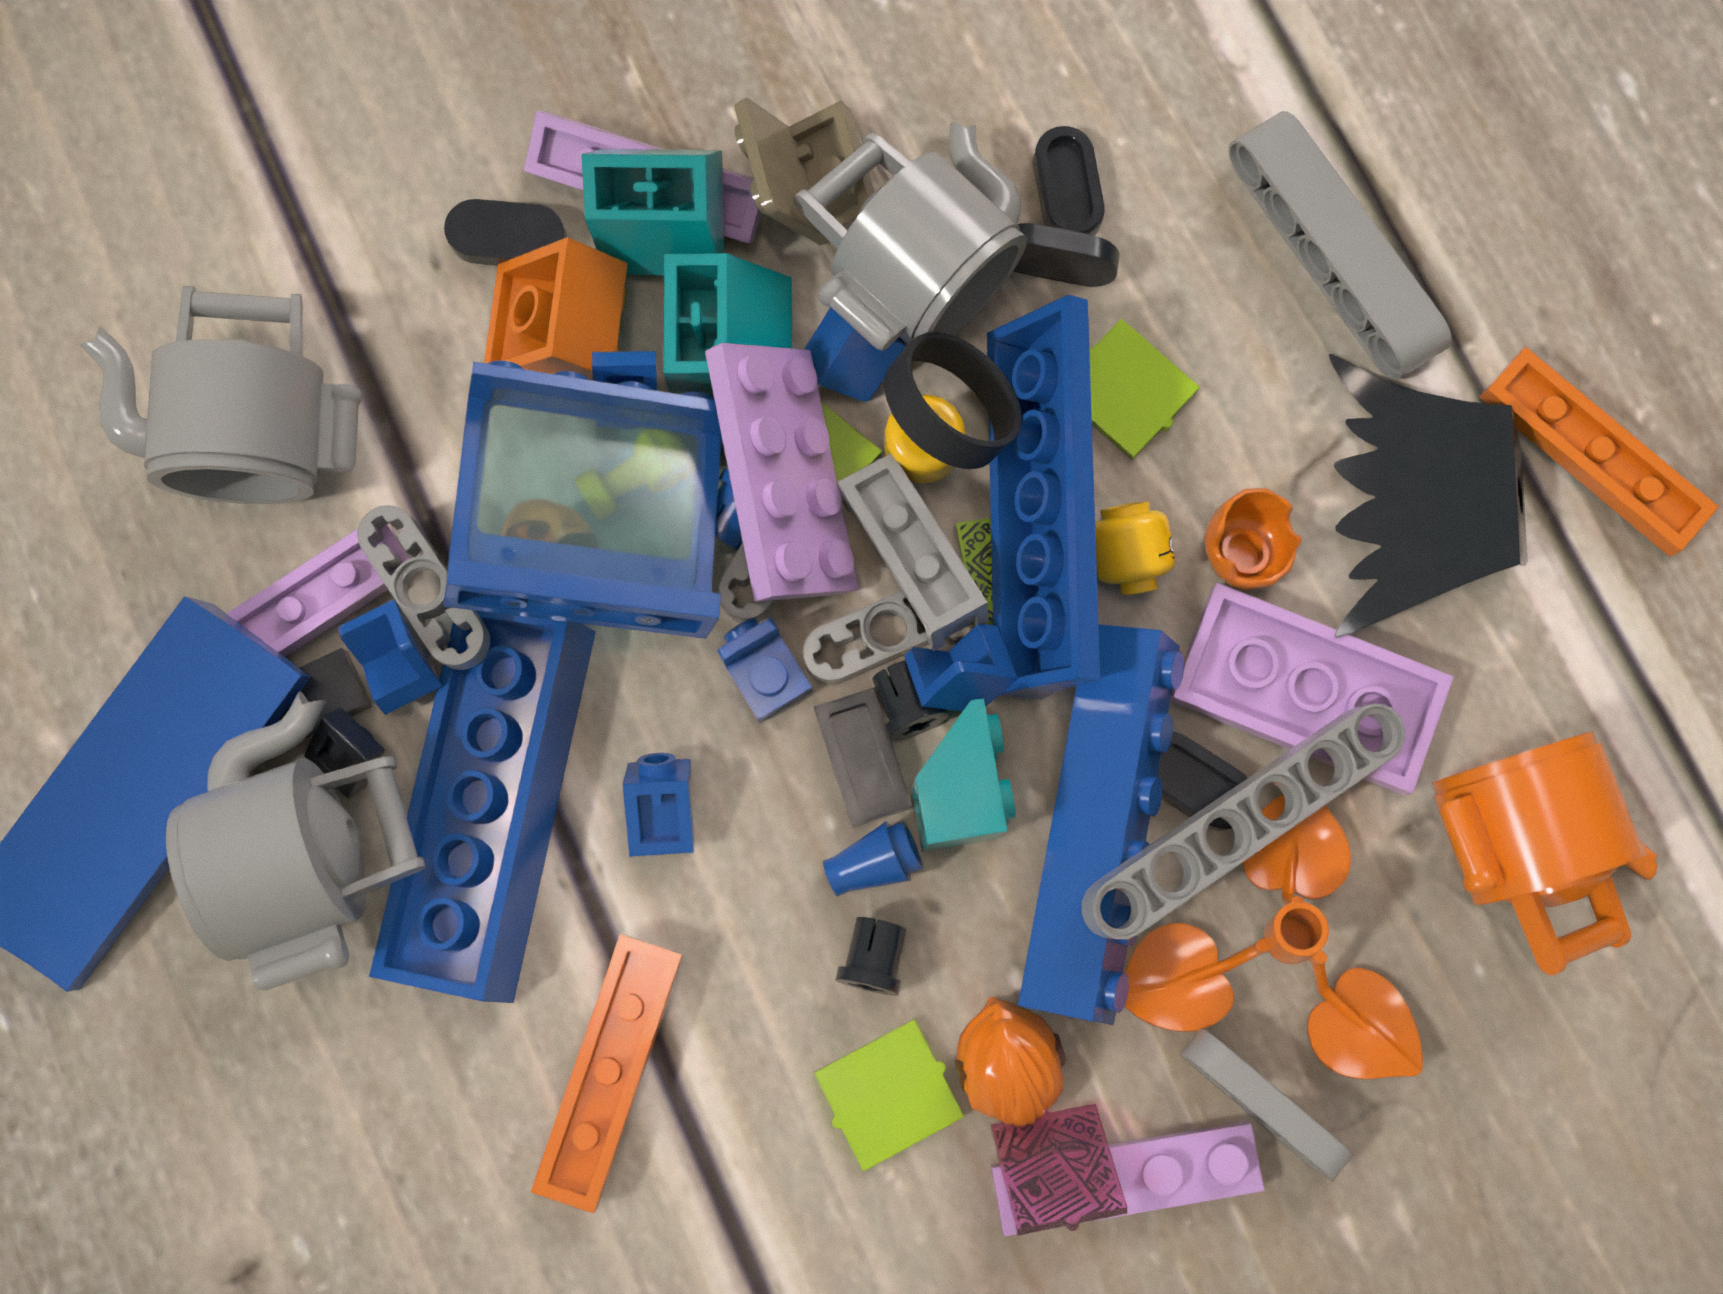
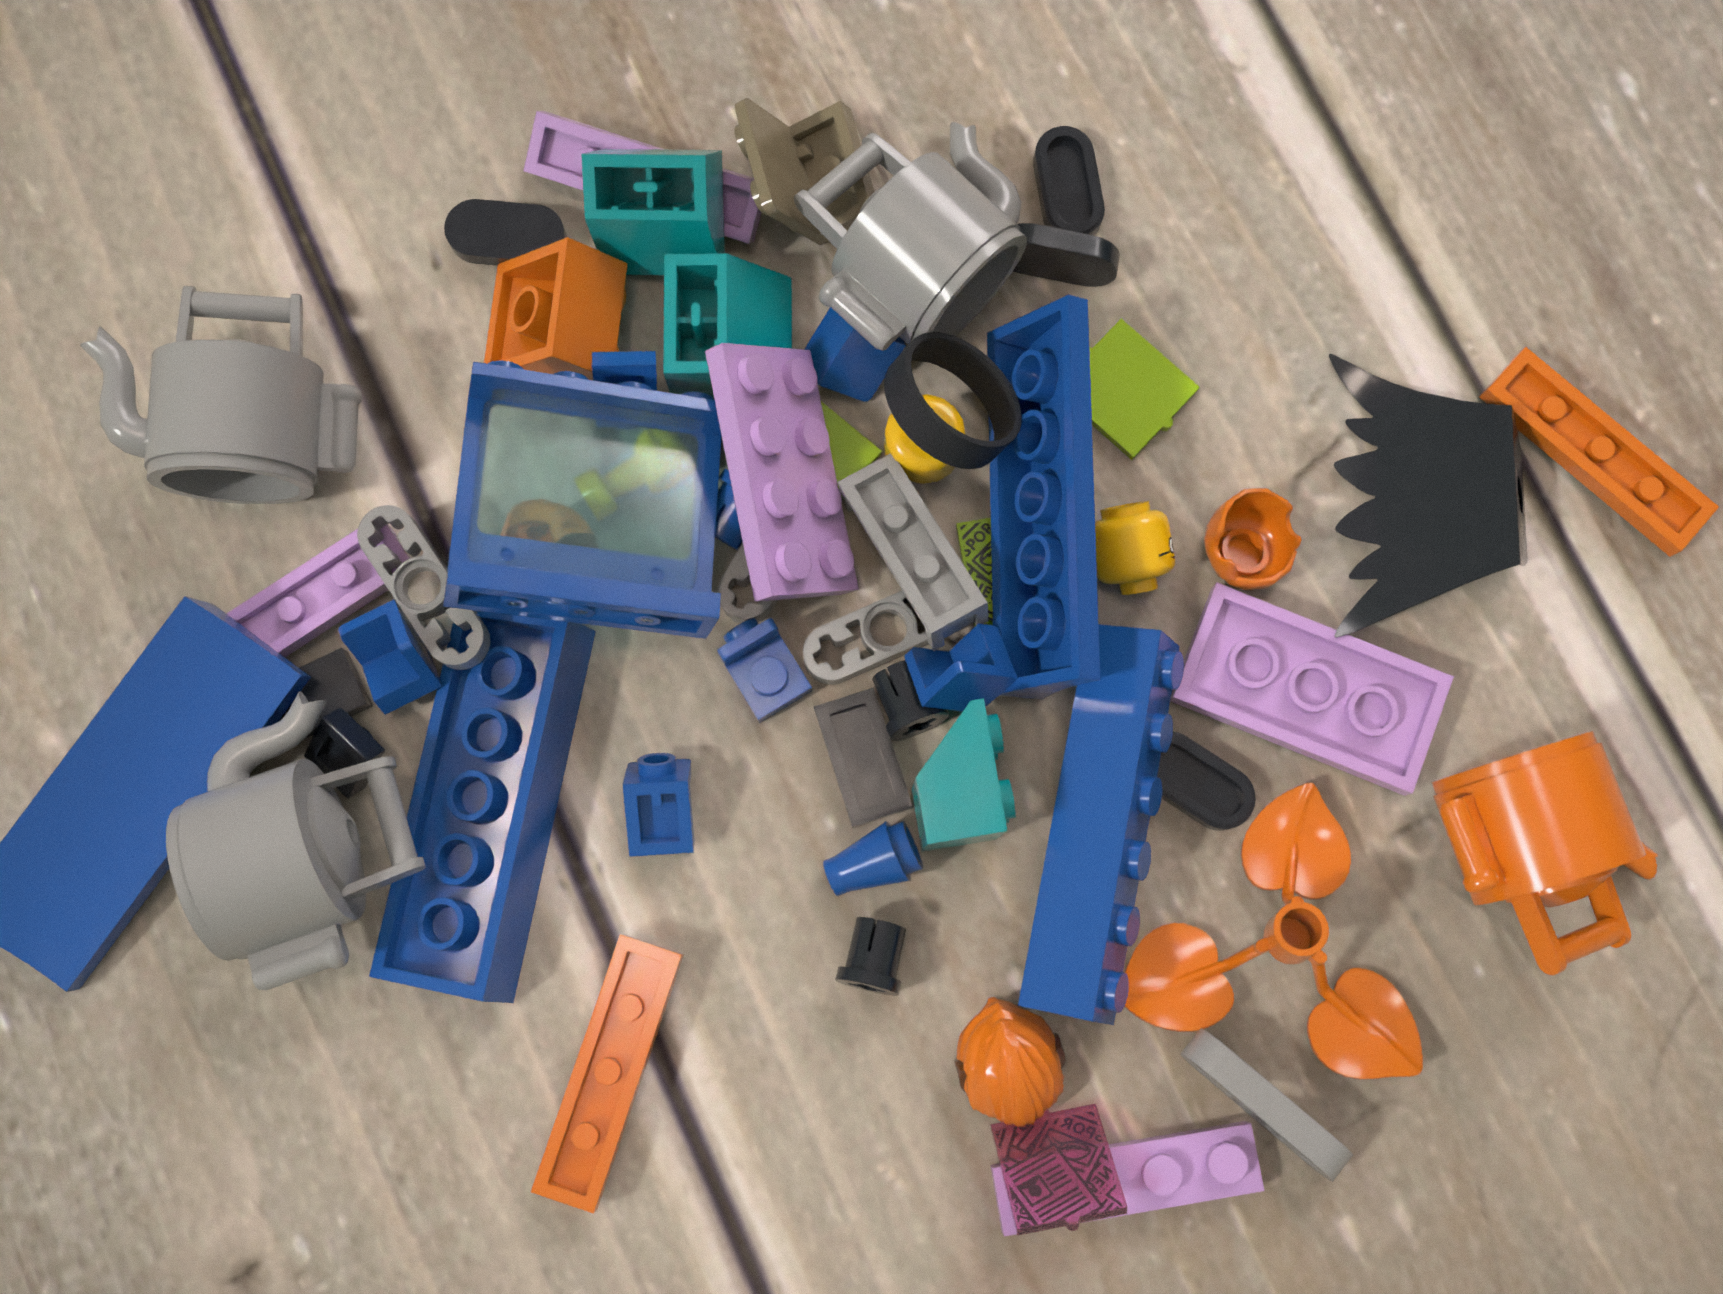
(888, 1095): lime piece -> none
(1250, 826): light grey beam -> none
(1339, 245): light grey beam -> none

